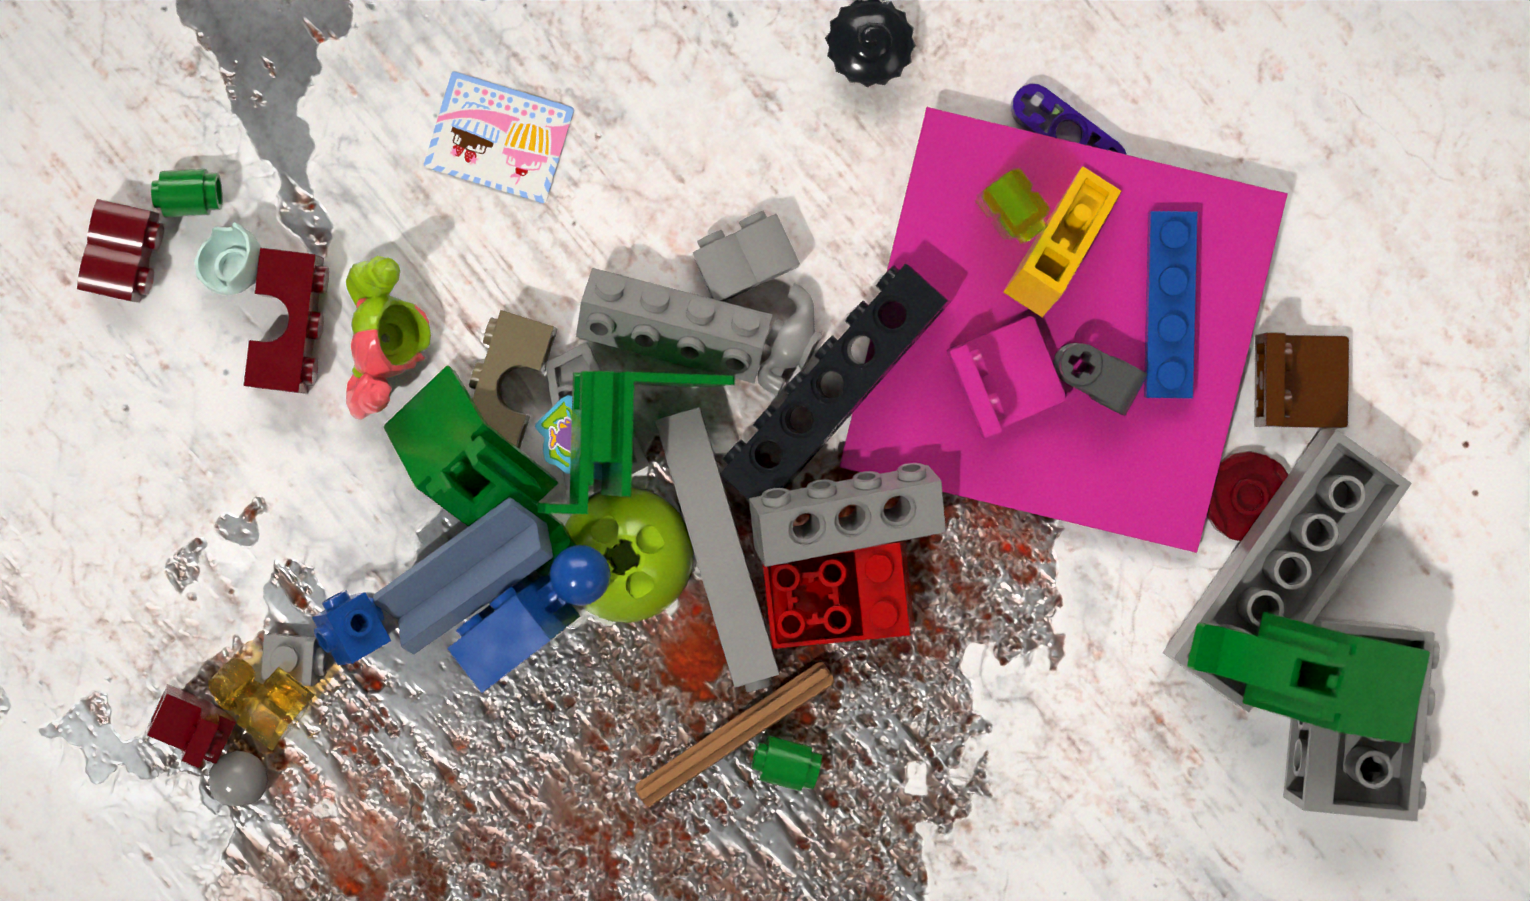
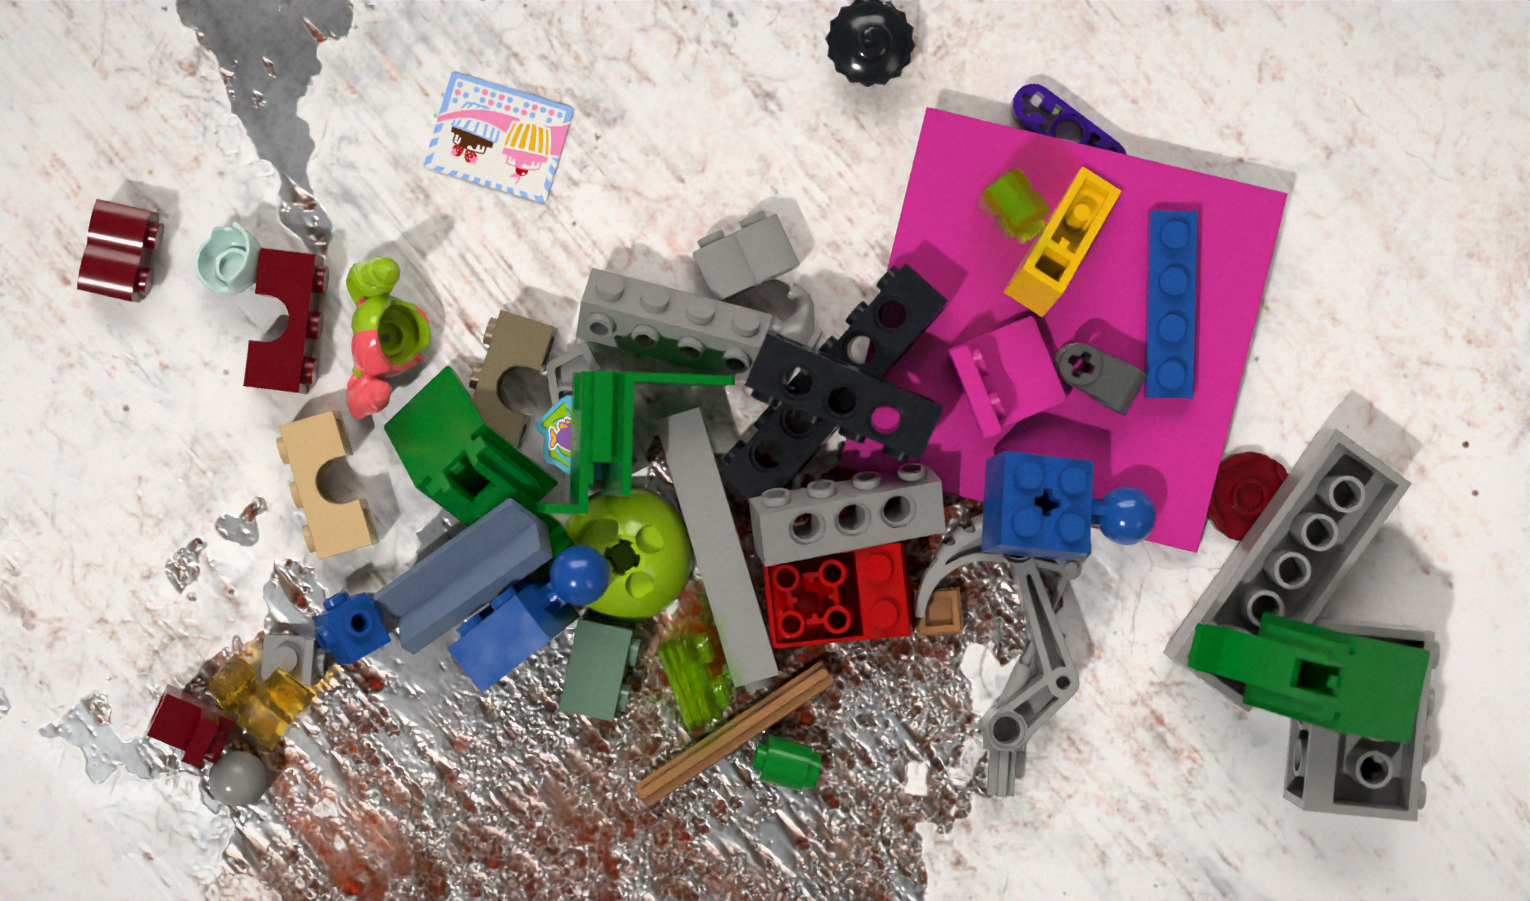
(187, 192): green brick -> none
(310, 449): none -> tan arch
(598, 669): none -> sand green brick
(688, 669): none -> clear neon green brick
(916, 412): none -> black brick
(941, 614): none -> medium nougat tile
(1056, 680): none -> light grey piece
(1066, 511): none -> blue brick
(1301, 381): reddish brown bracket -> none

